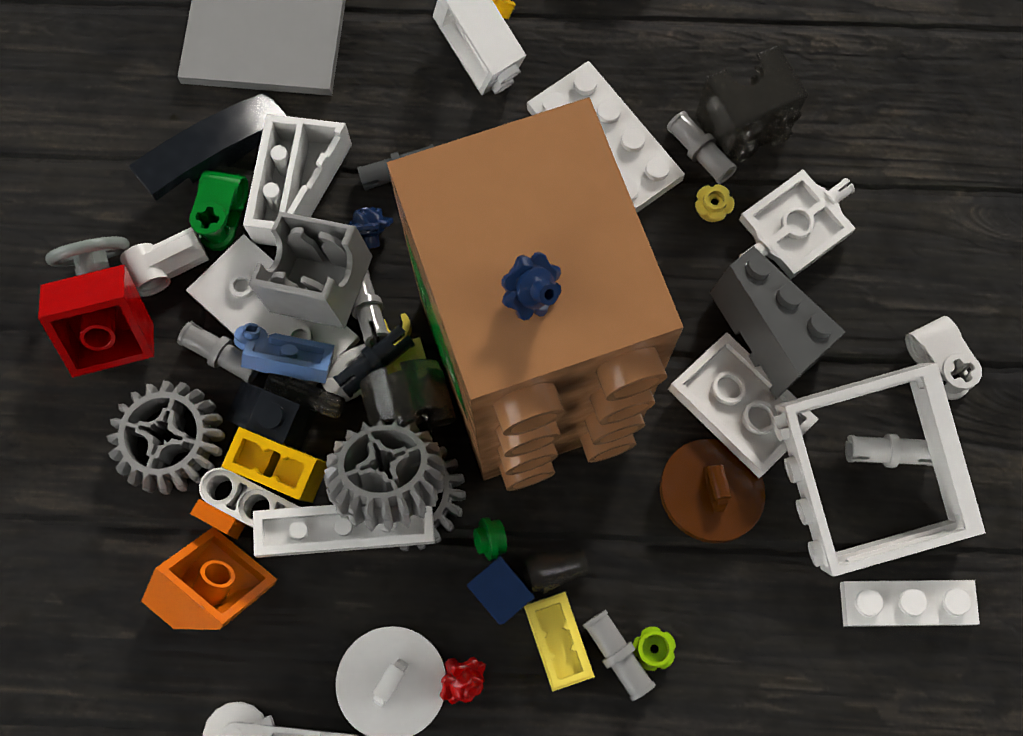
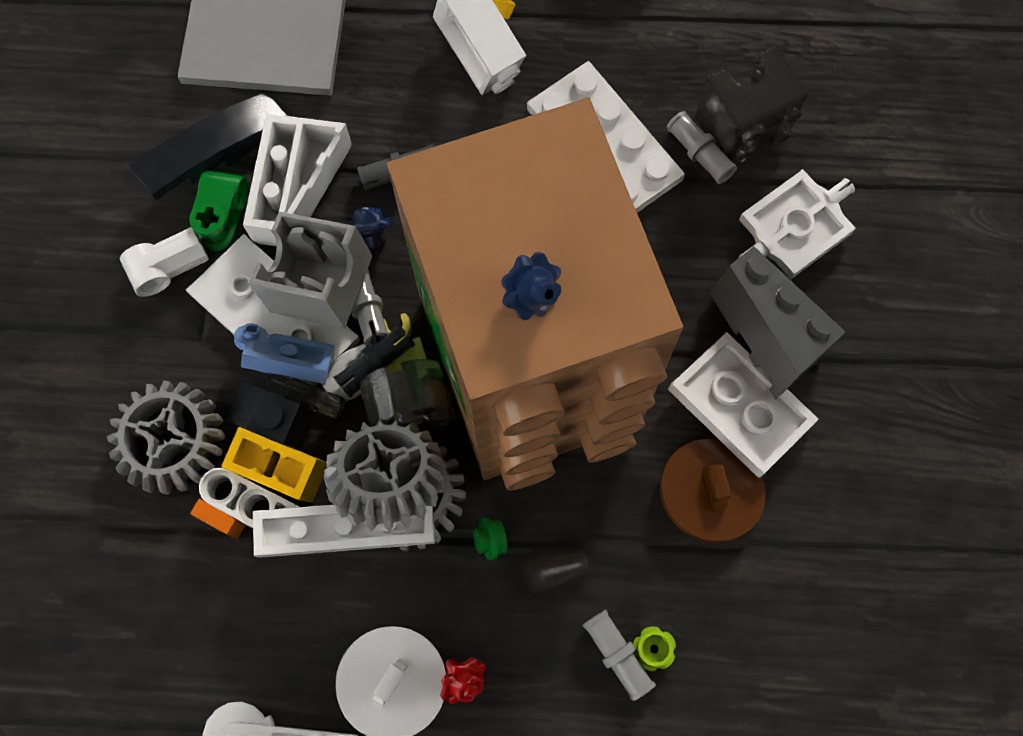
(98, 313): red piece -> none
(206, 584): orange slope -> none
(216, 350): light grey pin -> none
(500, 591): dark blue panel -> none
(558, 641): light yellow plate -> none
(712, 212): light yellow plate -> none
(887, 450): white pin -> none
(909, 603): white plate -> none
(943, 344): white piece -> none
(946, 456): white window -> none

